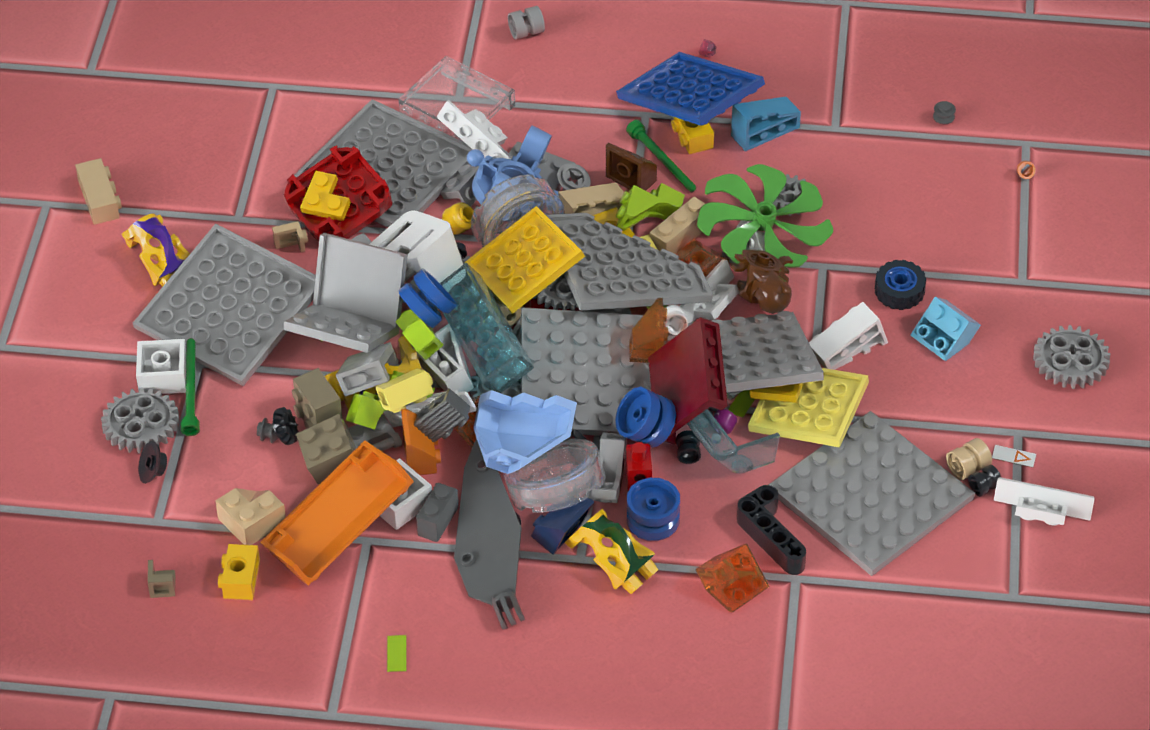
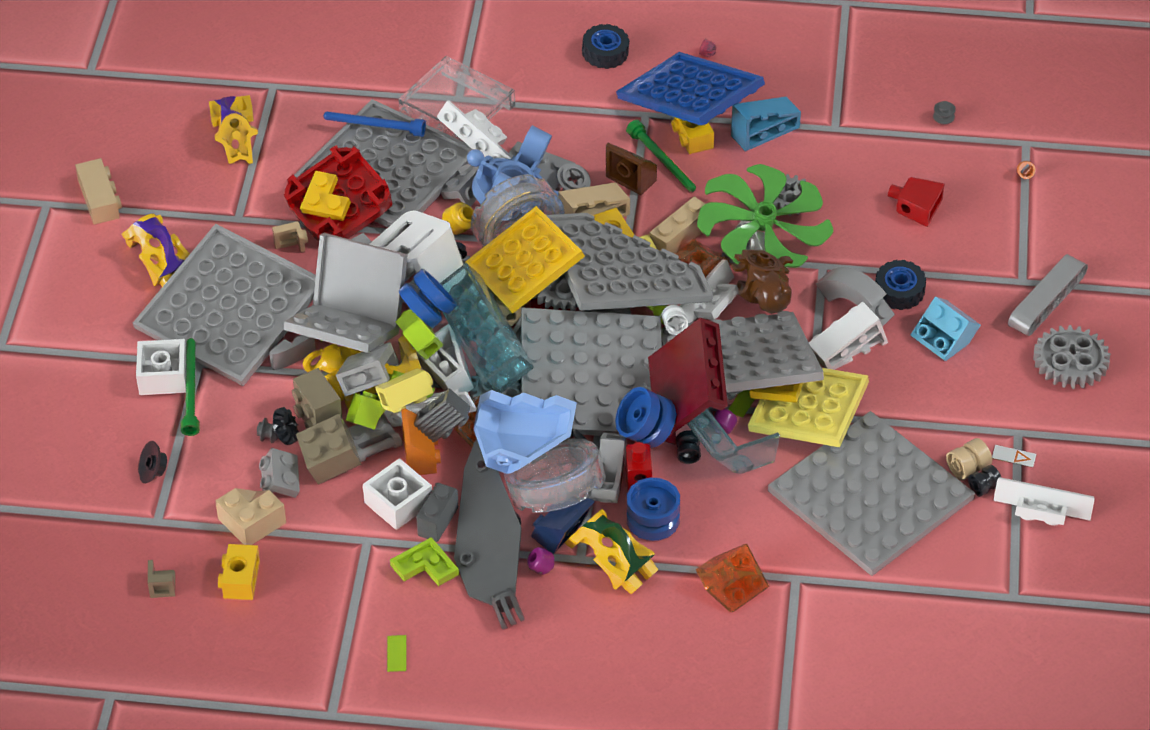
(140, 419): light grey gear -> none
(233, 118): none -> yellow hips
(280, 472): none -> light grey bracket
(289, 353): none -> light grey slope
(331, 358): none -> yellow animal
(337, 512): orange slope -> none
(415, 127): none -> blue piece
(426, 557): none -> lime plate
(533, 23): light grey wheel -> none
(540, 560): none -> magenta piece
(605, 46): none -> black wheel
(640, 204): lime arch -> none
(648, 333): clear orange slope -> none
(756, 518): black beam -> none
(856, 287): none -> light grey arch
(918, 199): none -> red torso
(1047, 295): none -> light grey beam

